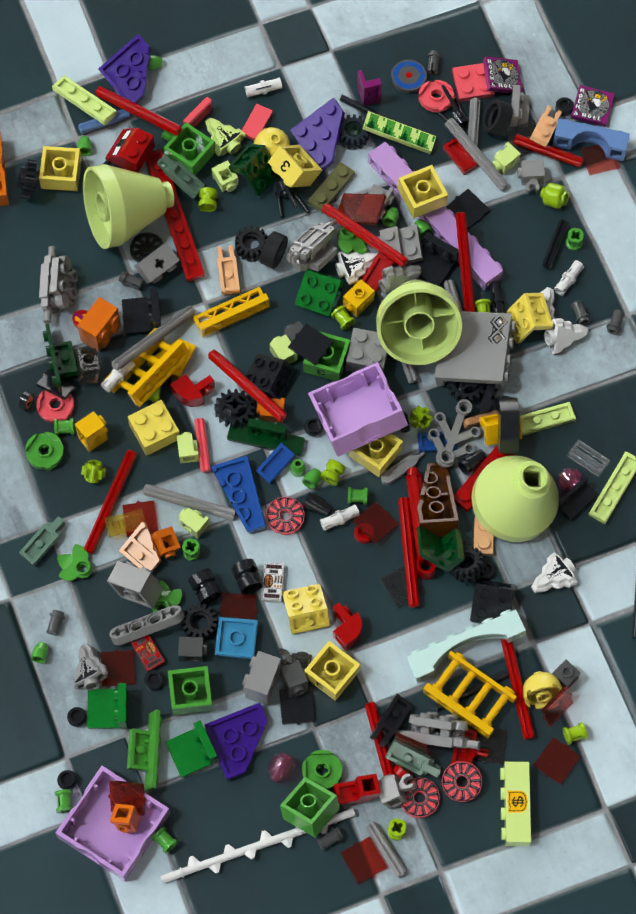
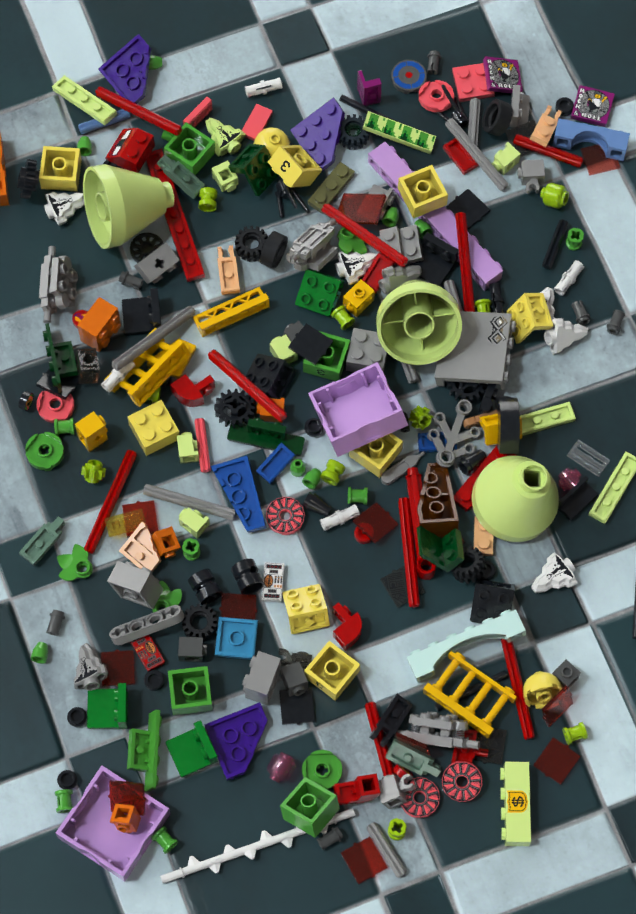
(63, 206): none -> white rock

